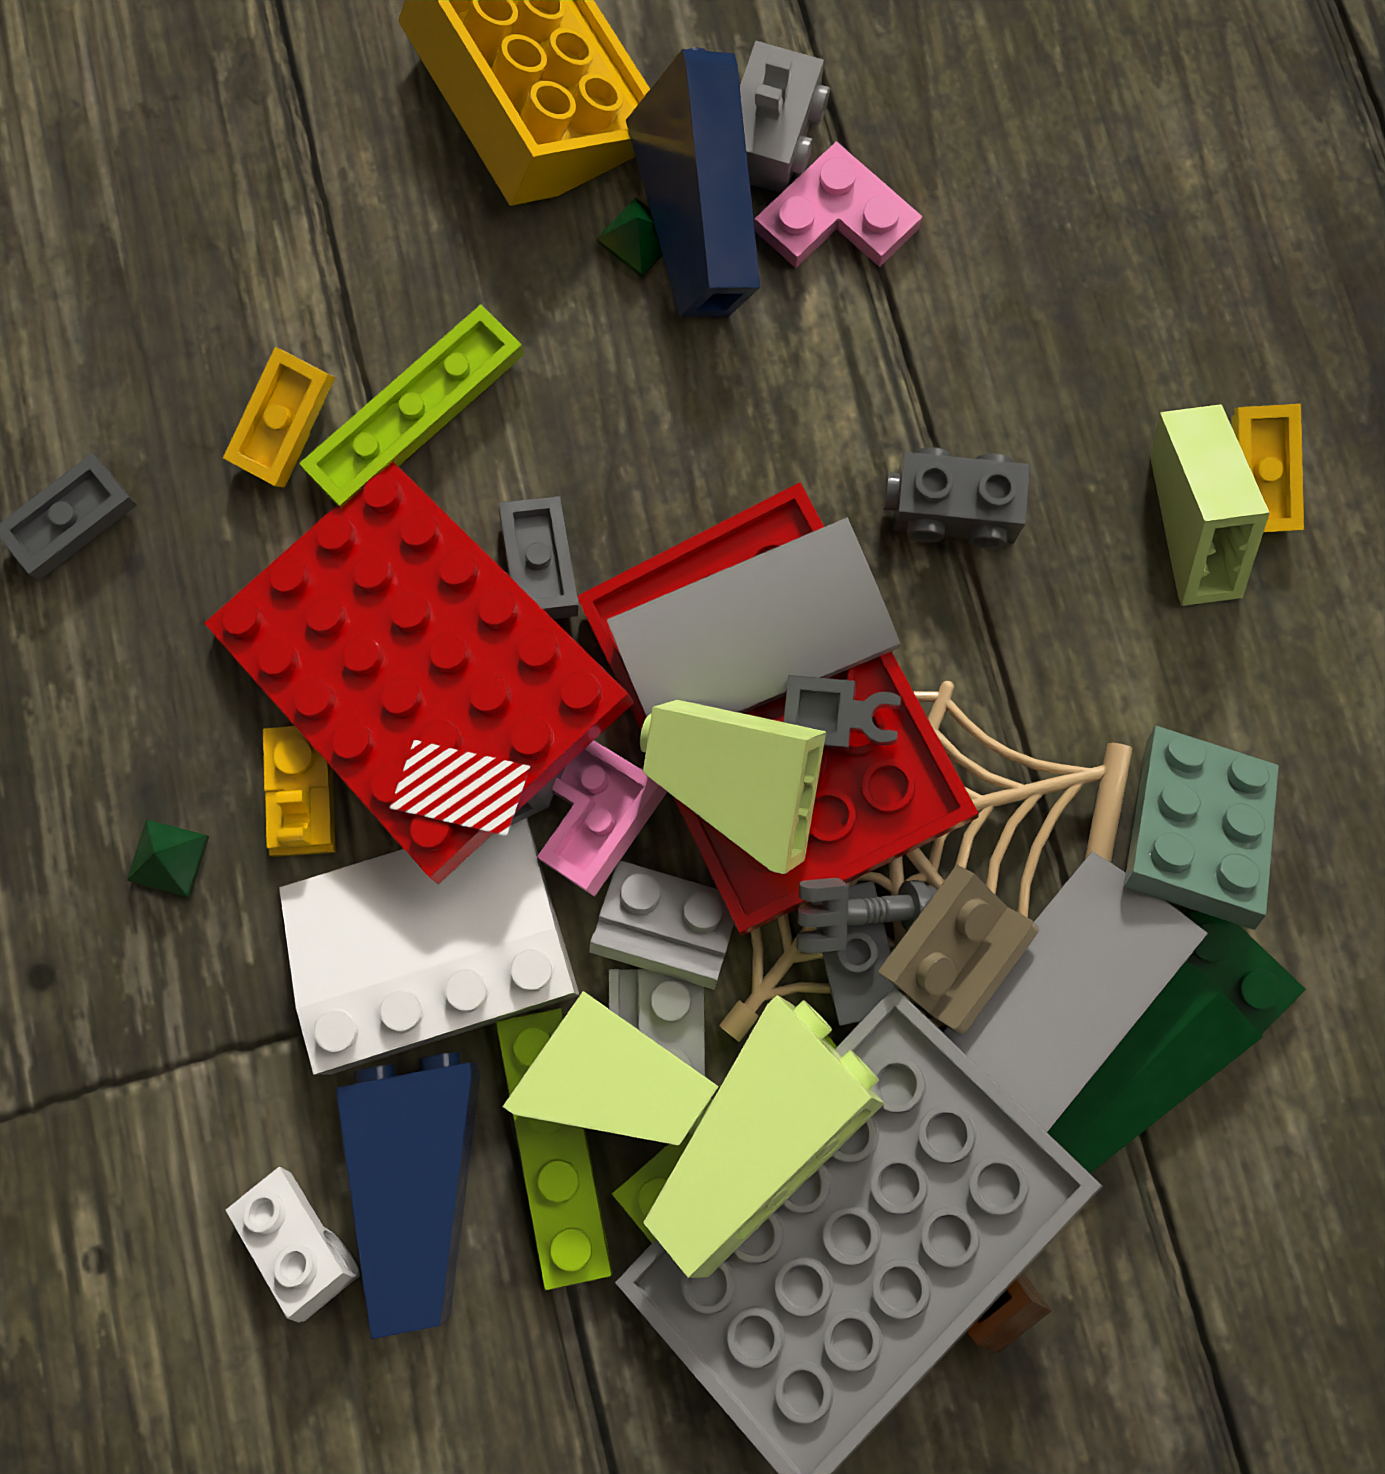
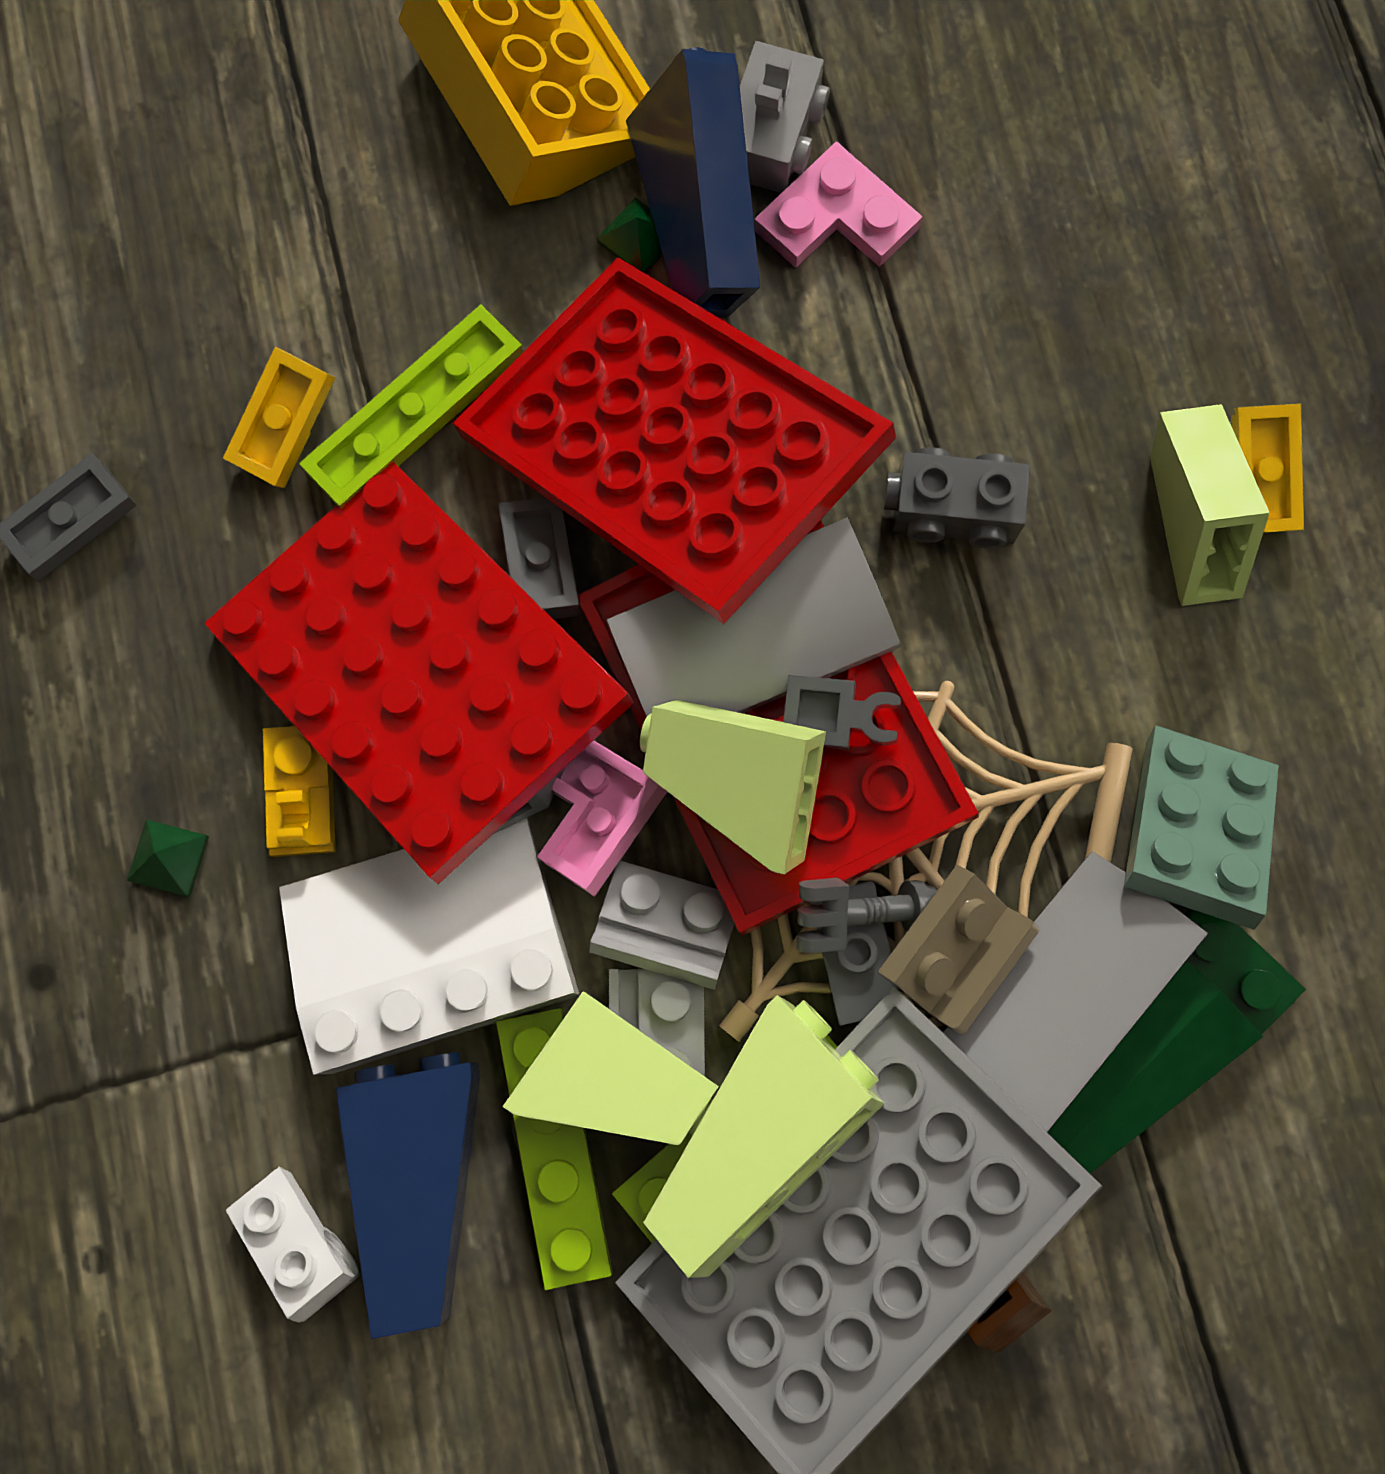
(460, 787): sticker -> none
(675, 436): none -> red plate

